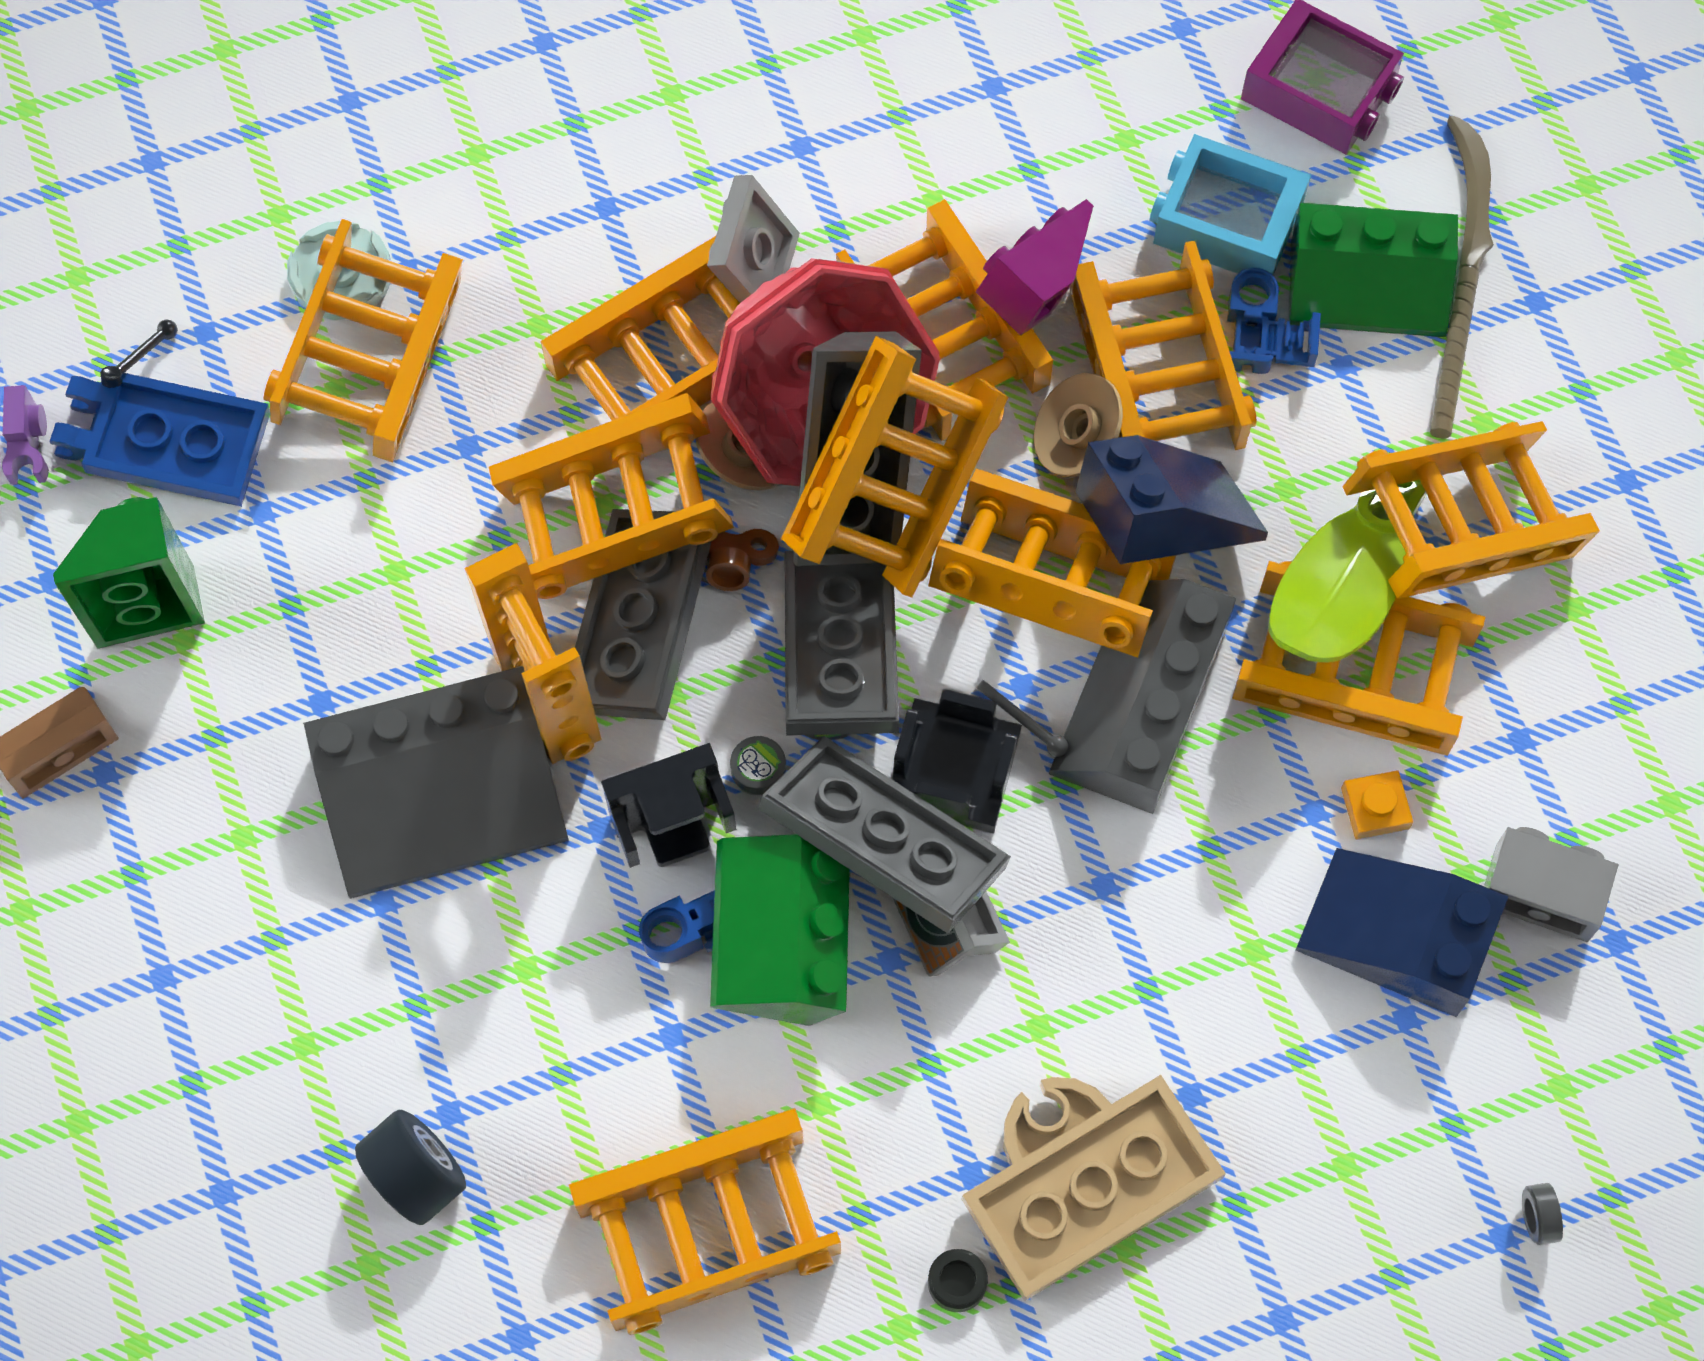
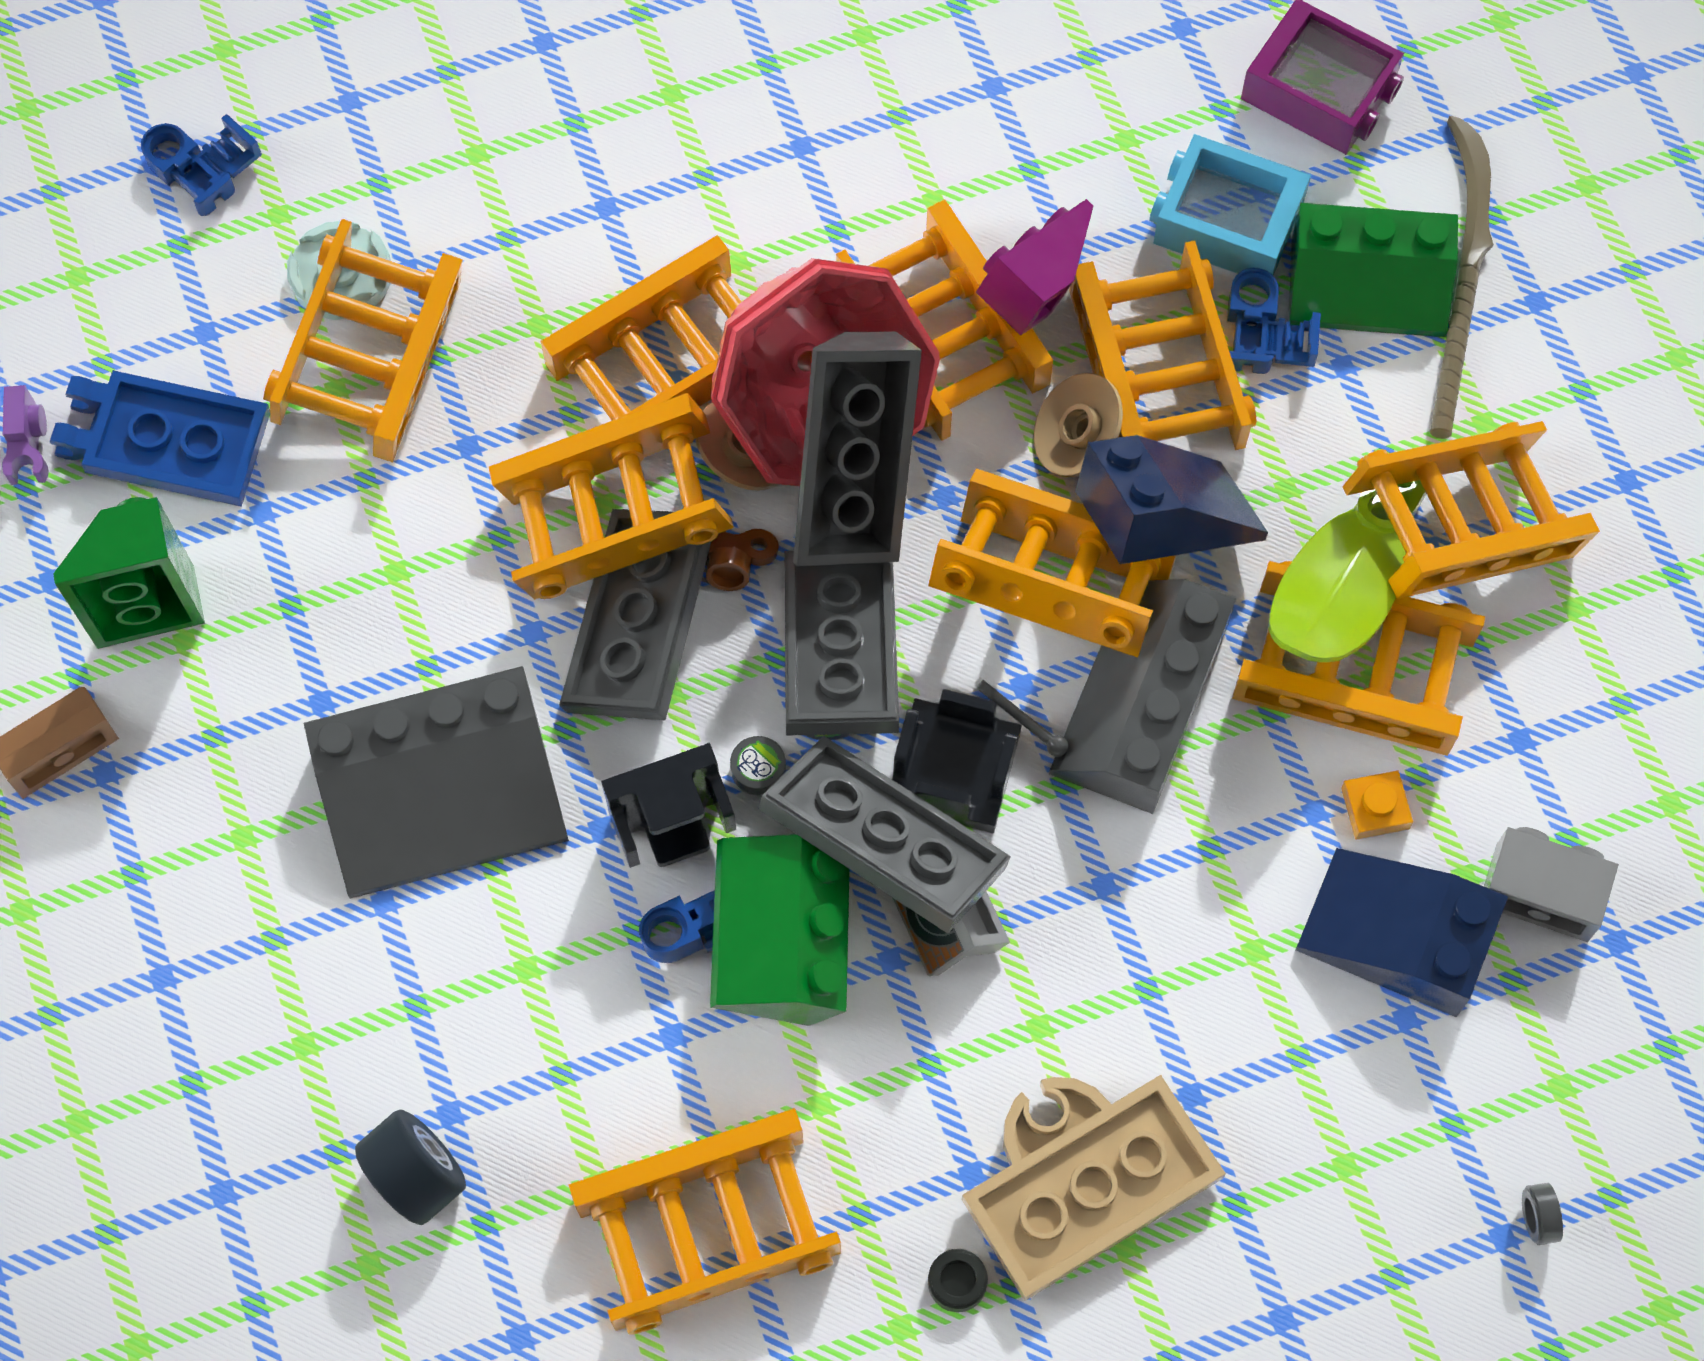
(112, 375): black hinge -> none
(209, 168): none -> blue piece
(520, 638): light orange fence -> none
(752, 239): light grey plate -> none
(850, 444): light orange fence -> none

